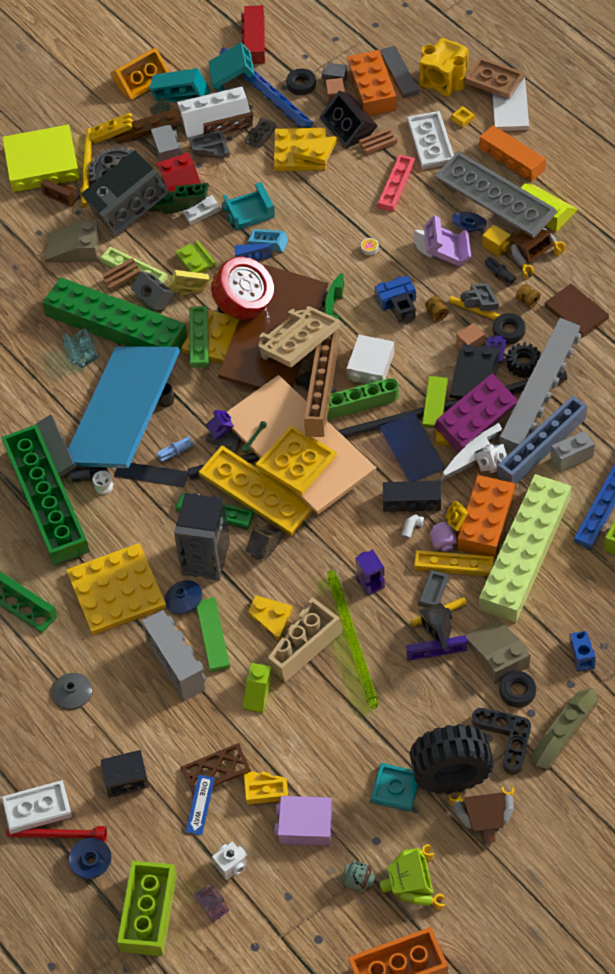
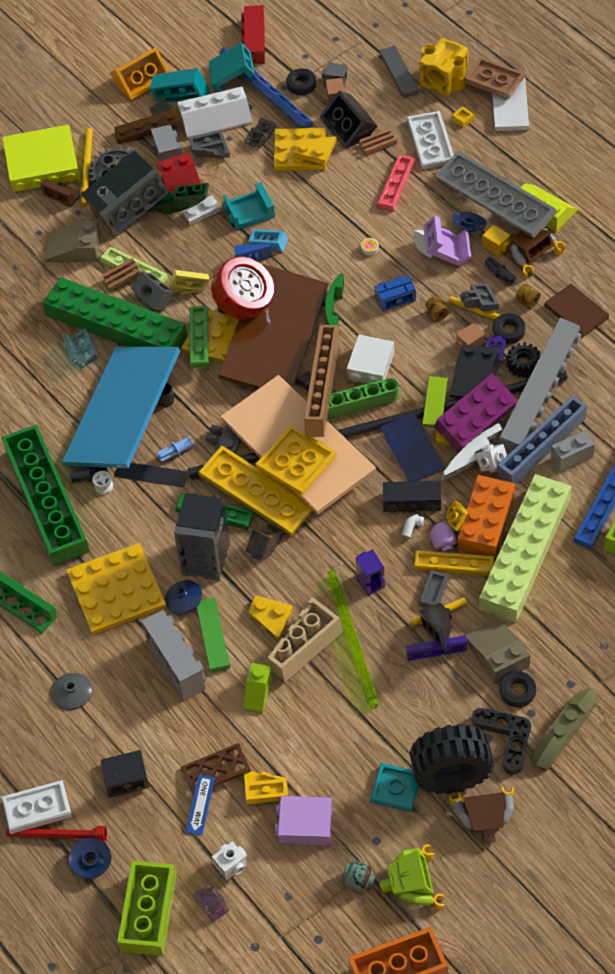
(56, 445): dark grey tile -> none
(111, 128): yellow hinge -> none
(195, 258): lime plate -> none
(220, 424): dark purple bracket -> none
(231, 120): reddish brown window -> none
(245, 448): dark green hinge -> none
(297, 335): tan plate -> none
(371, 82): orange brick -> none
(404, 312): black brick -> none
(512, 153): orange brick -> none
(582, 651): blue leg -> none

